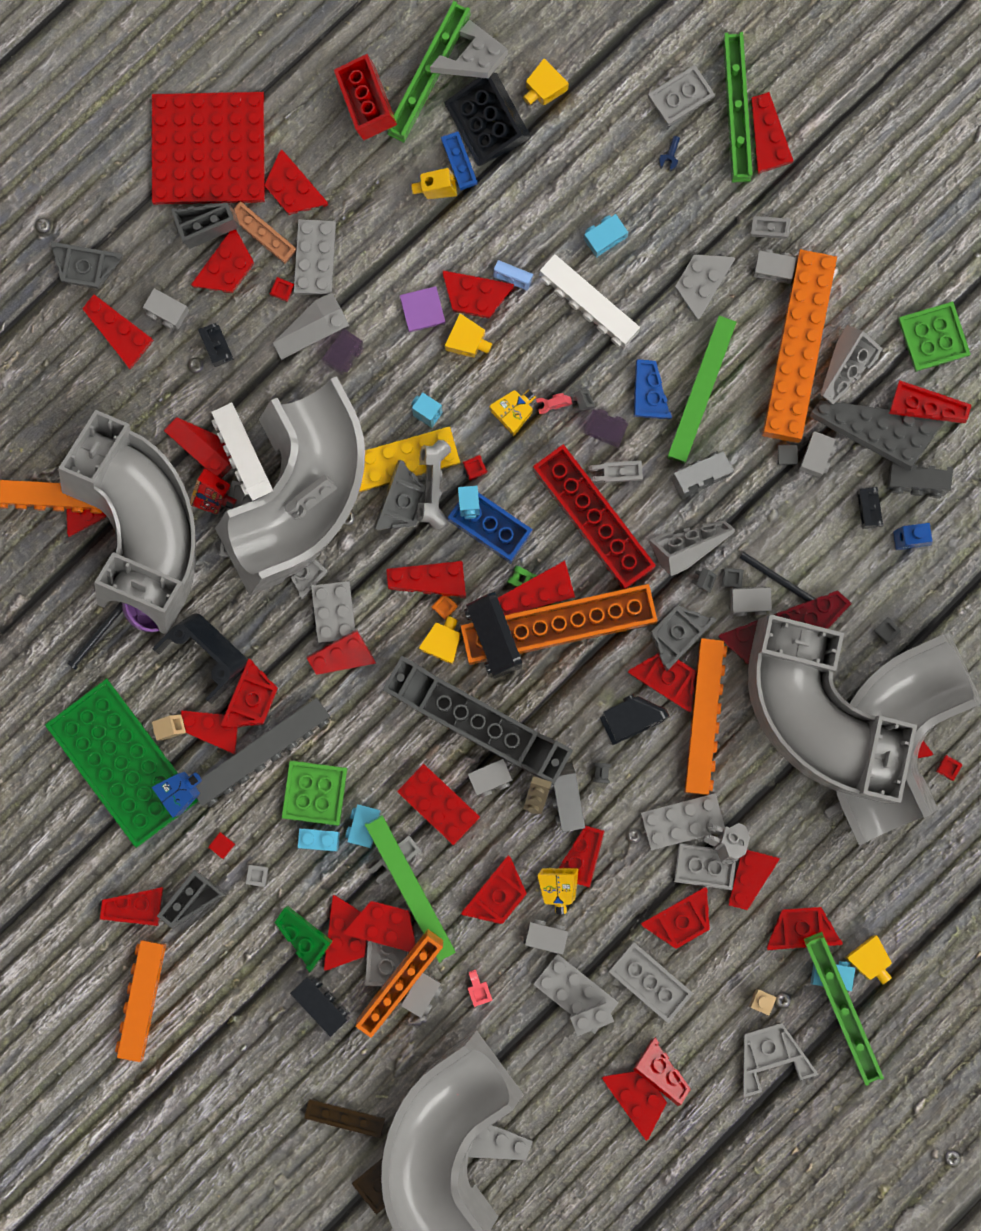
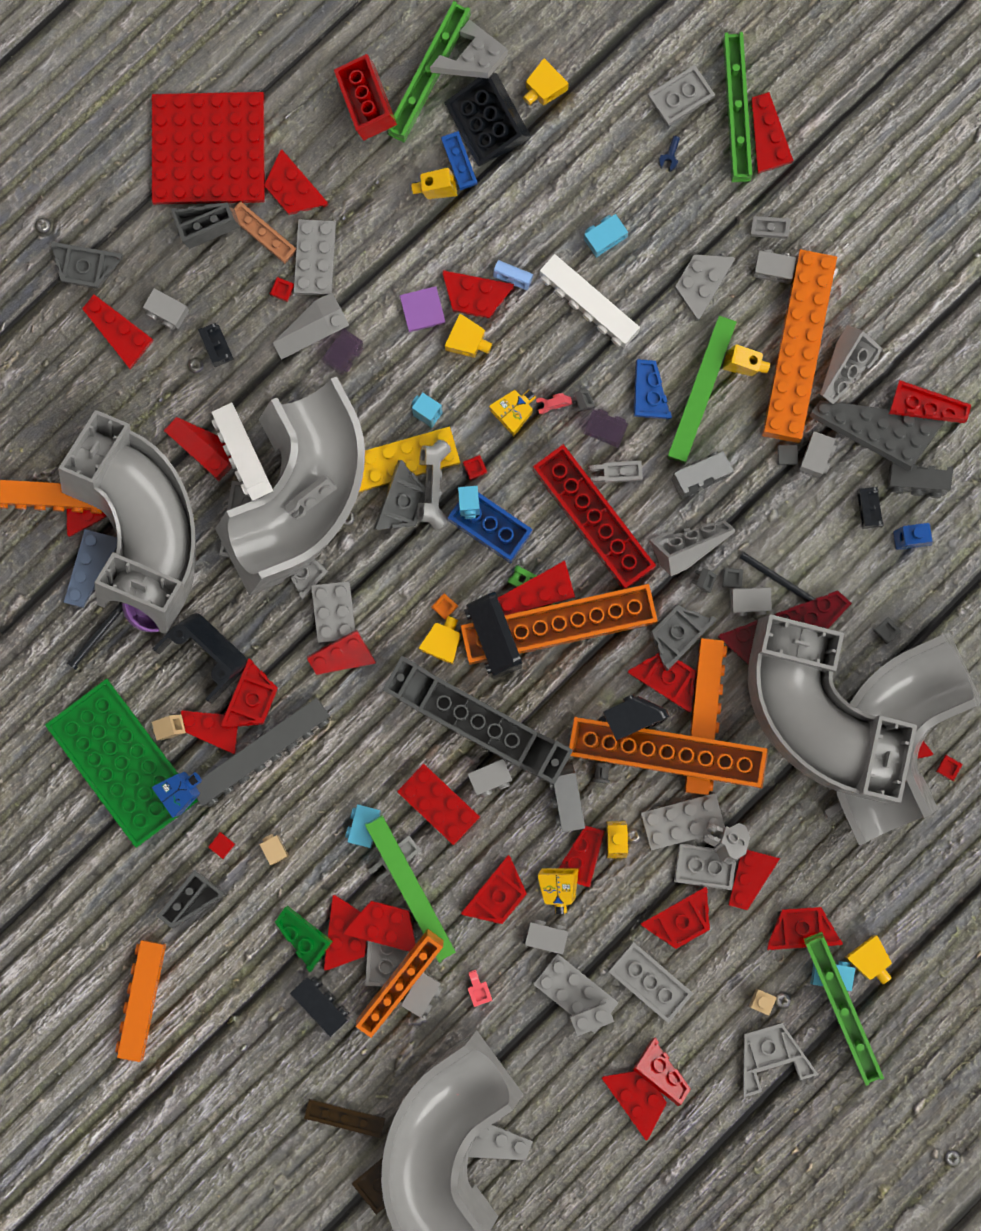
(91, 559): none -> sand blue wing
(134, 908): red wing -> none
(211, 493): red torso -> none
(226, 266): red wing -> none
(257, 875): light grey plate -> none
(273, 849): none -> tan brick
(314, 793): bright green plate -> none
(318, 840): medium azure brick -> none
(431, 578): red wing -> none
(537, 795): dark tan plate -> none
(617, 839): none -> yellow torso
(670, 753): none -> orange brick
(744, 361): none -> yellow torso
(934, 336): bright green plate -> none

